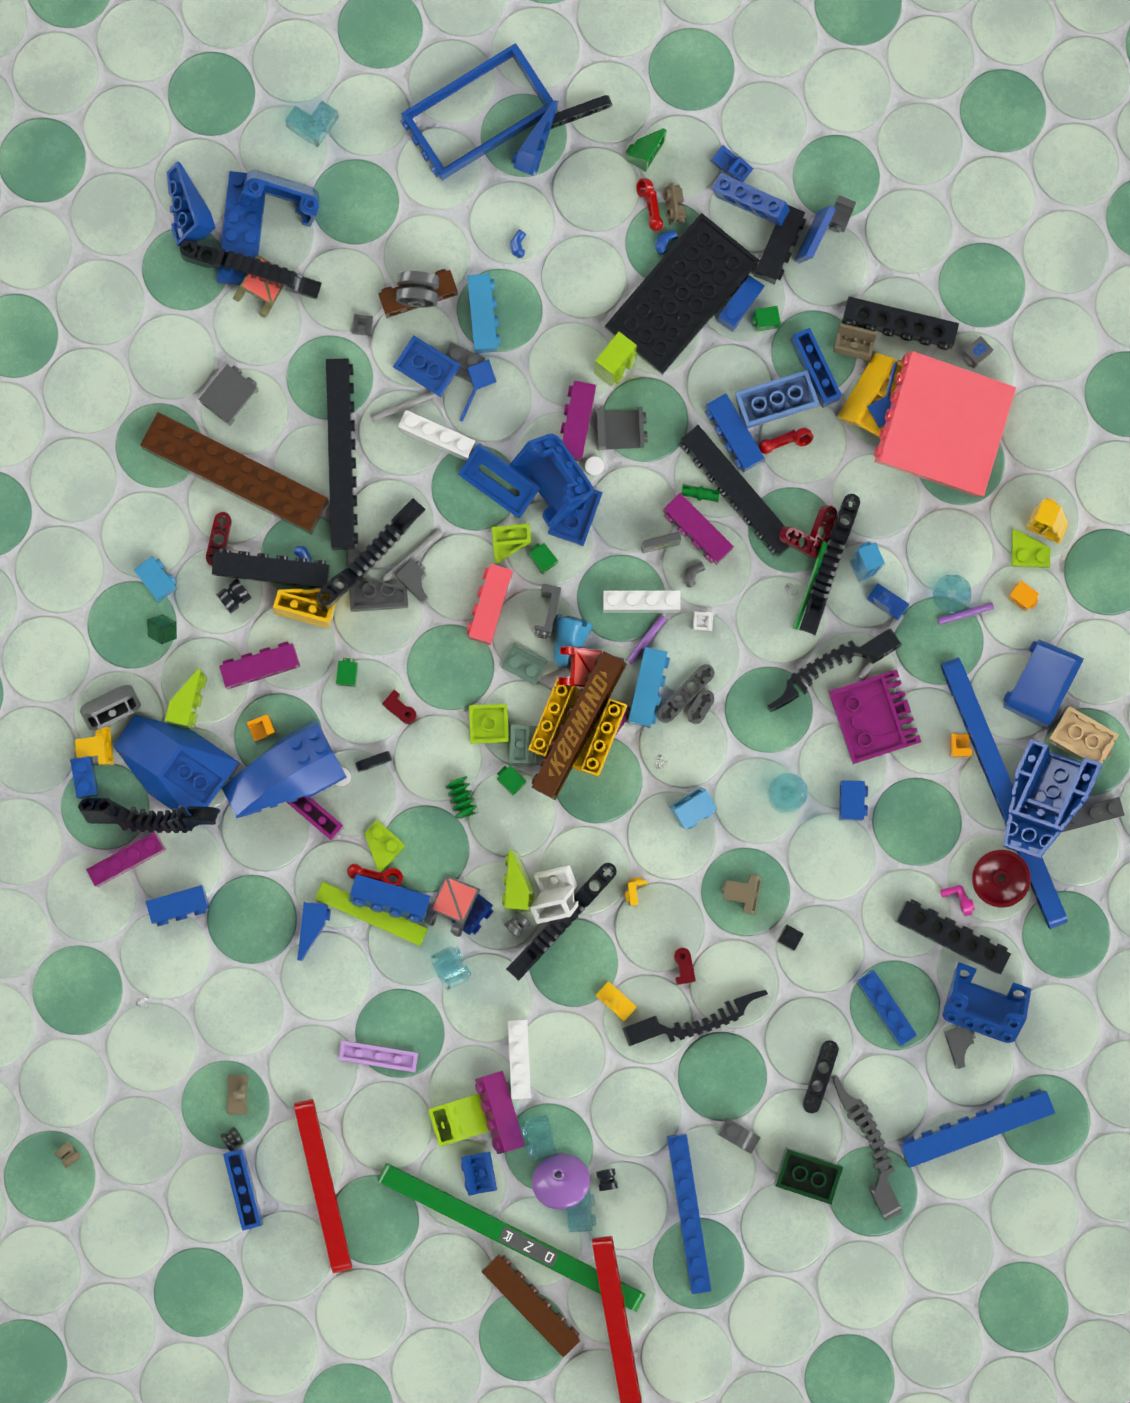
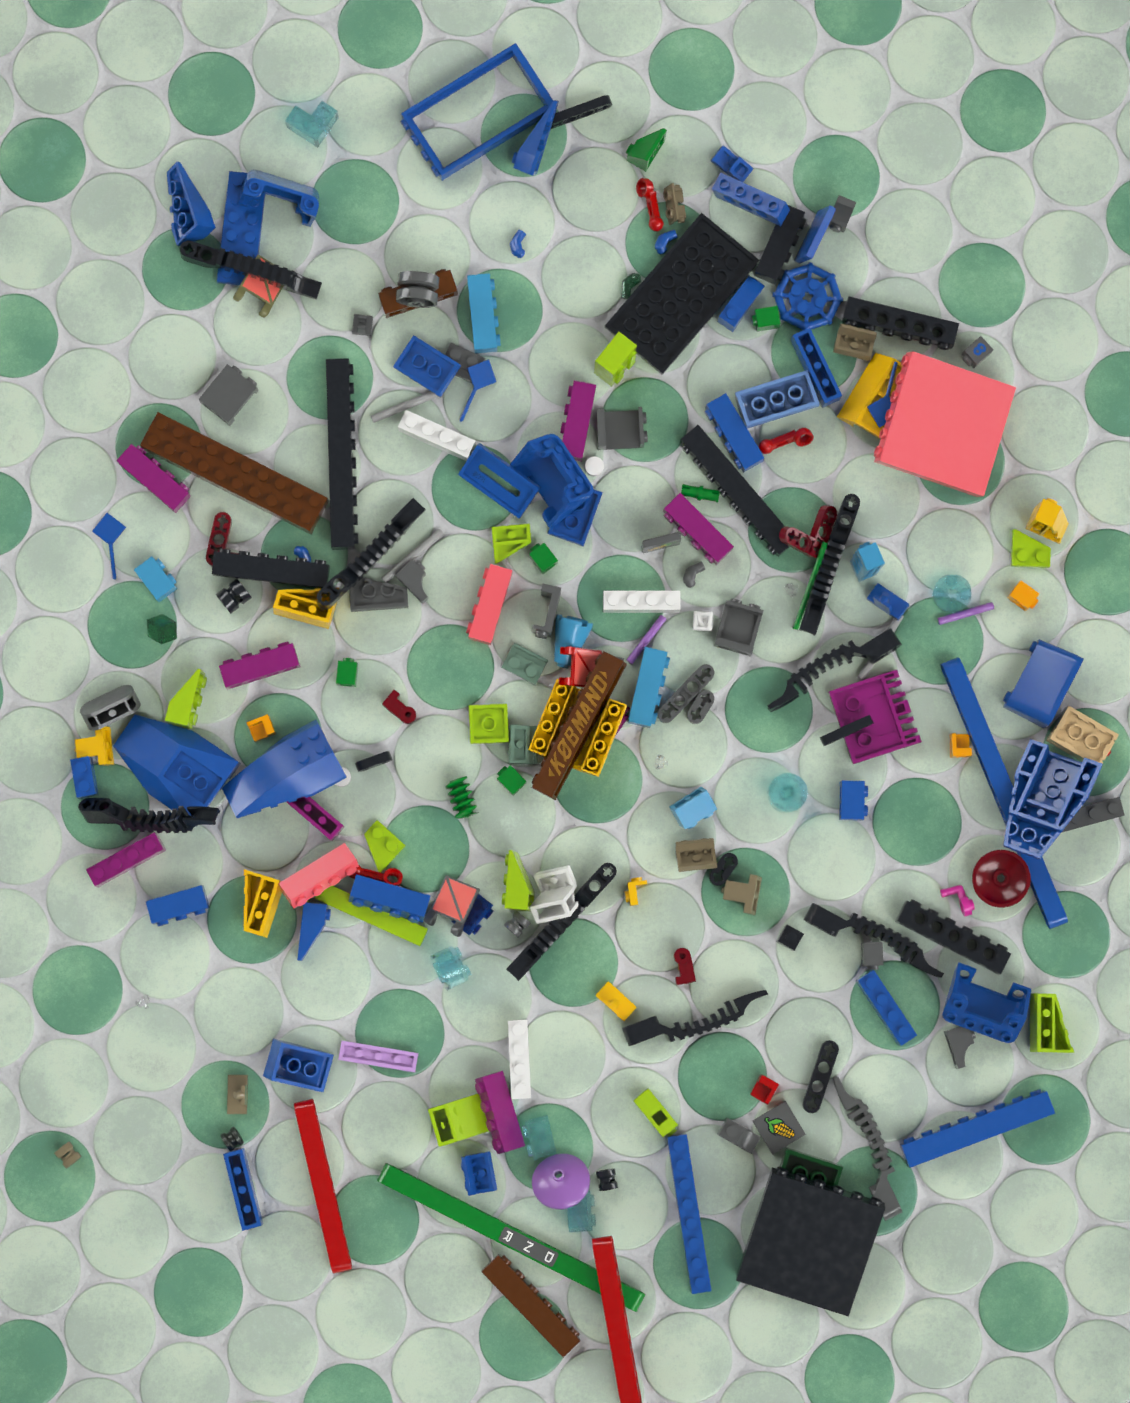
(109, 530): none -> blue piece
(153, 478): none -> magenta brick
(261, 902): none -> yellow wedge
(298, 1065): none -> blue slope
(319, 876): none -> coral brick
(628, 283): none -> clear green arm
(656, 1113): none -> lime brick
(696, 855): none -> dark tan bracket
(727, 872): none -> black beam
(738, 627): none -> dark grey panel
(764, 1089): none -> red panel
(778, 1127): none -> dark grey tile
(810, 1241): none -> black brick
(812, 287): none -> blue plate
(832, 924): none -> black piece
(846, 730): none -> black beam
(872, 955): none -> dark grey brick
(1047, 1025): none -> lime wedge

